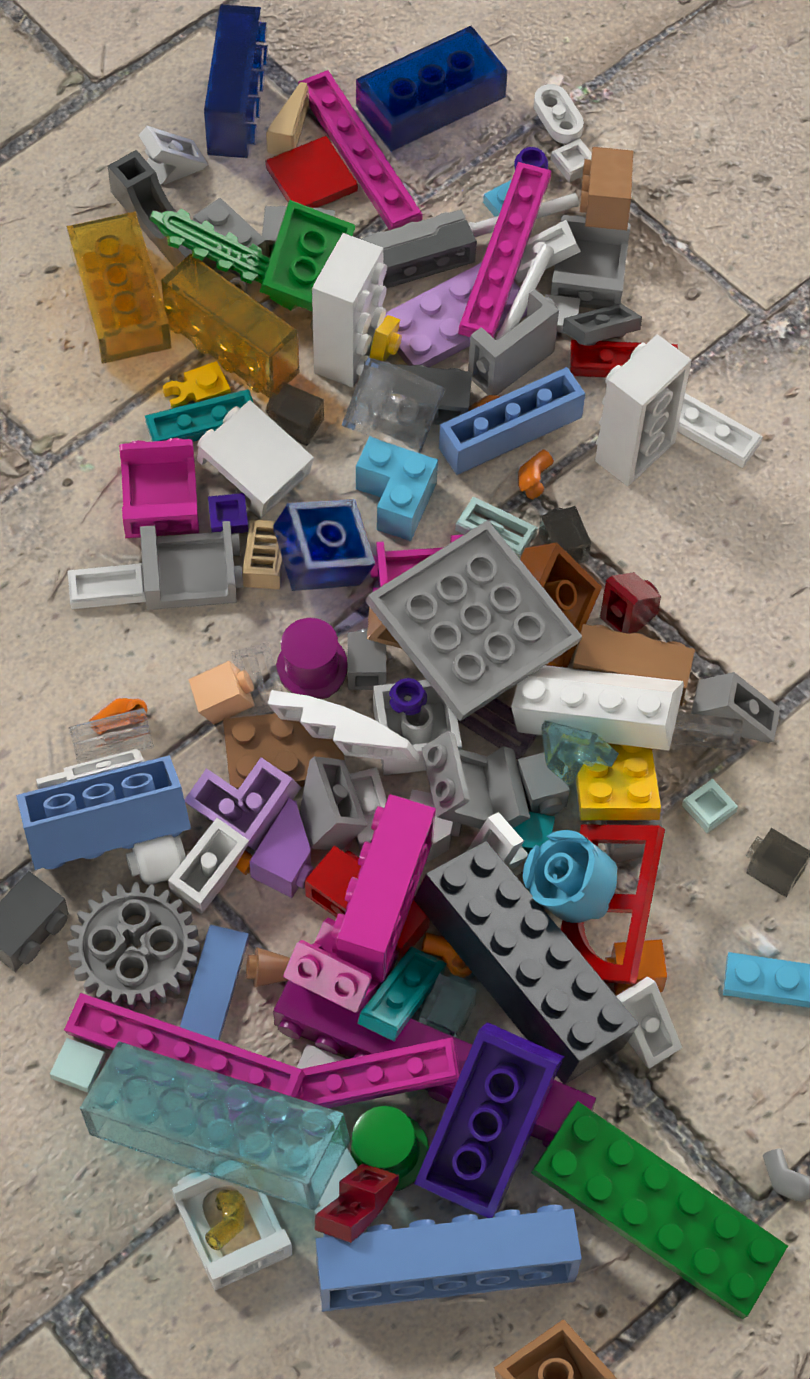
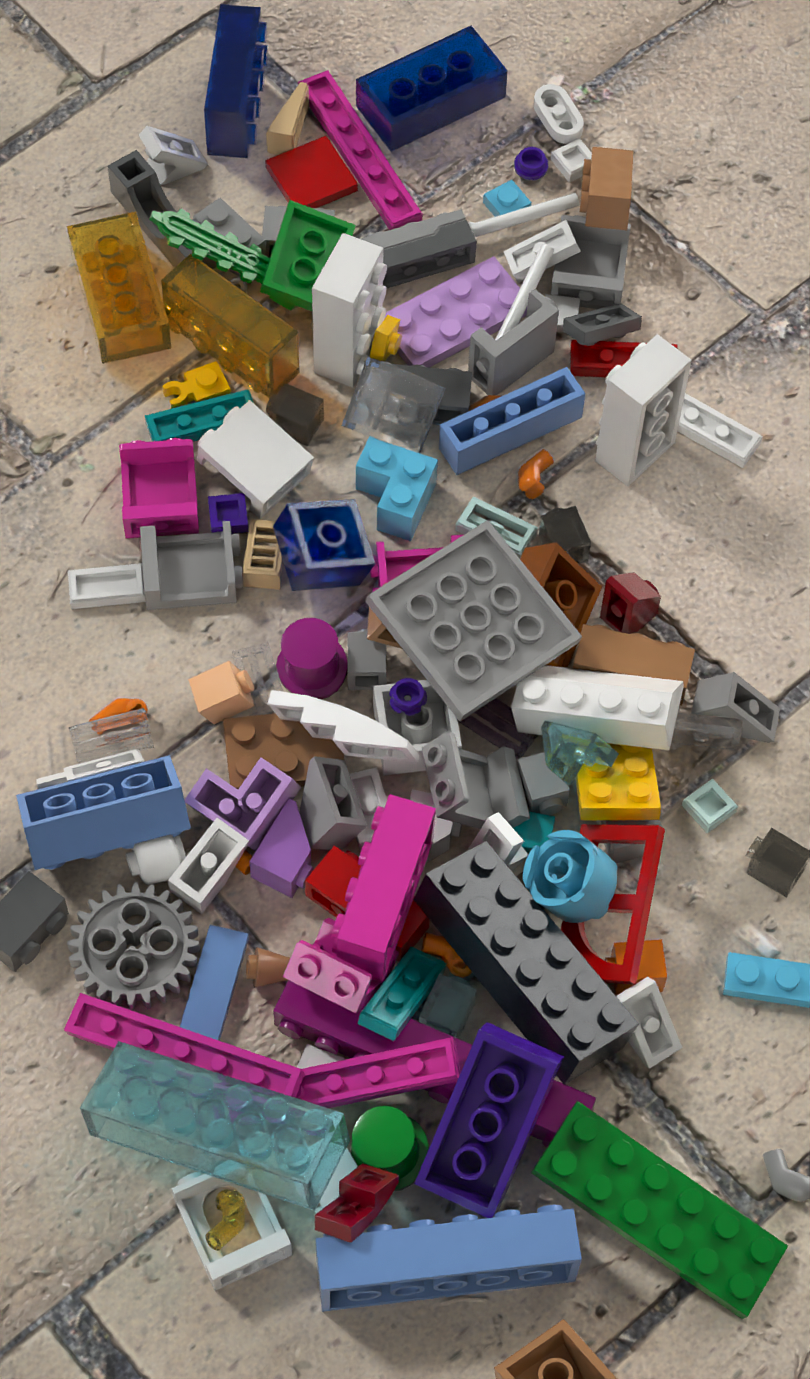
(77, 1065): light aqua tile -> none
(505, 250): dark pink tile -> none

